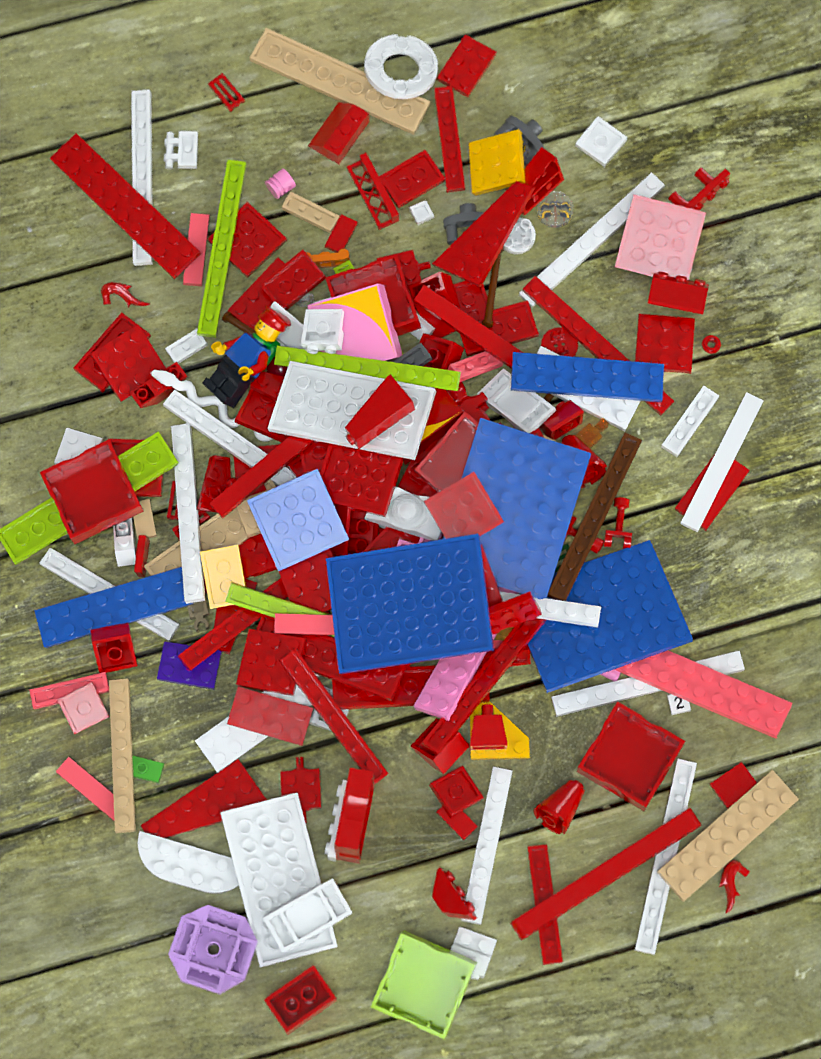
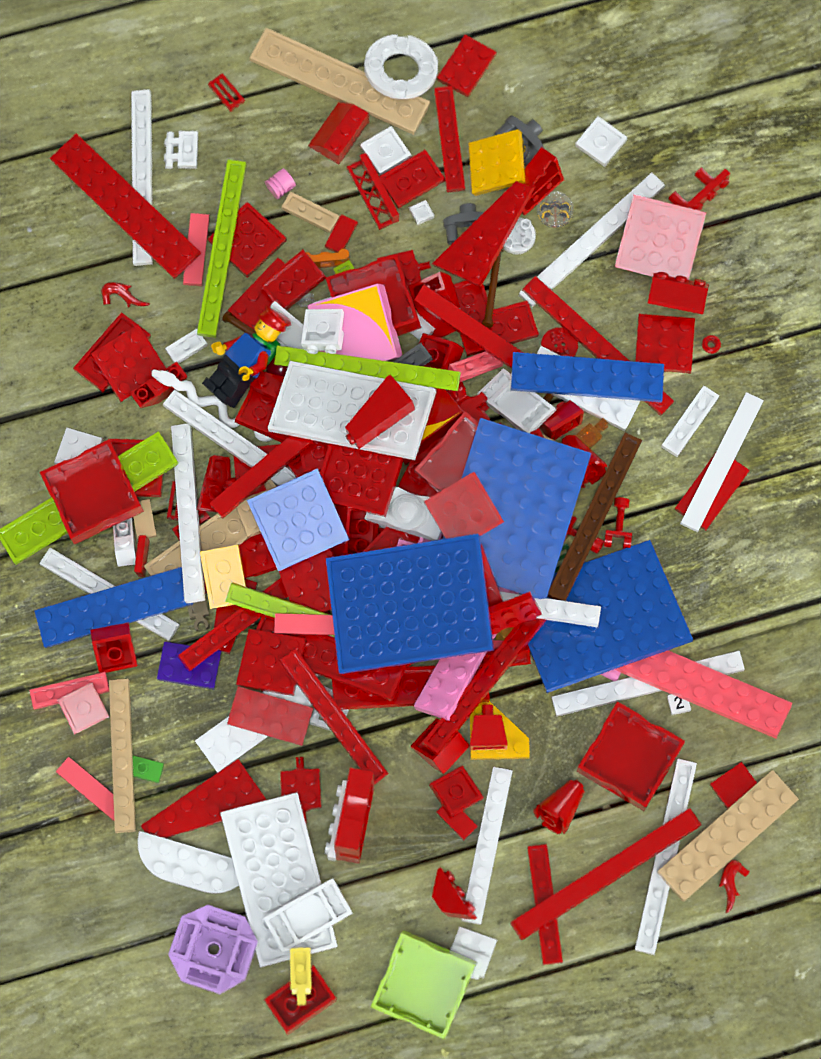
(300, 973): none -> light yellow hinge
(385, 150): none -> white plate

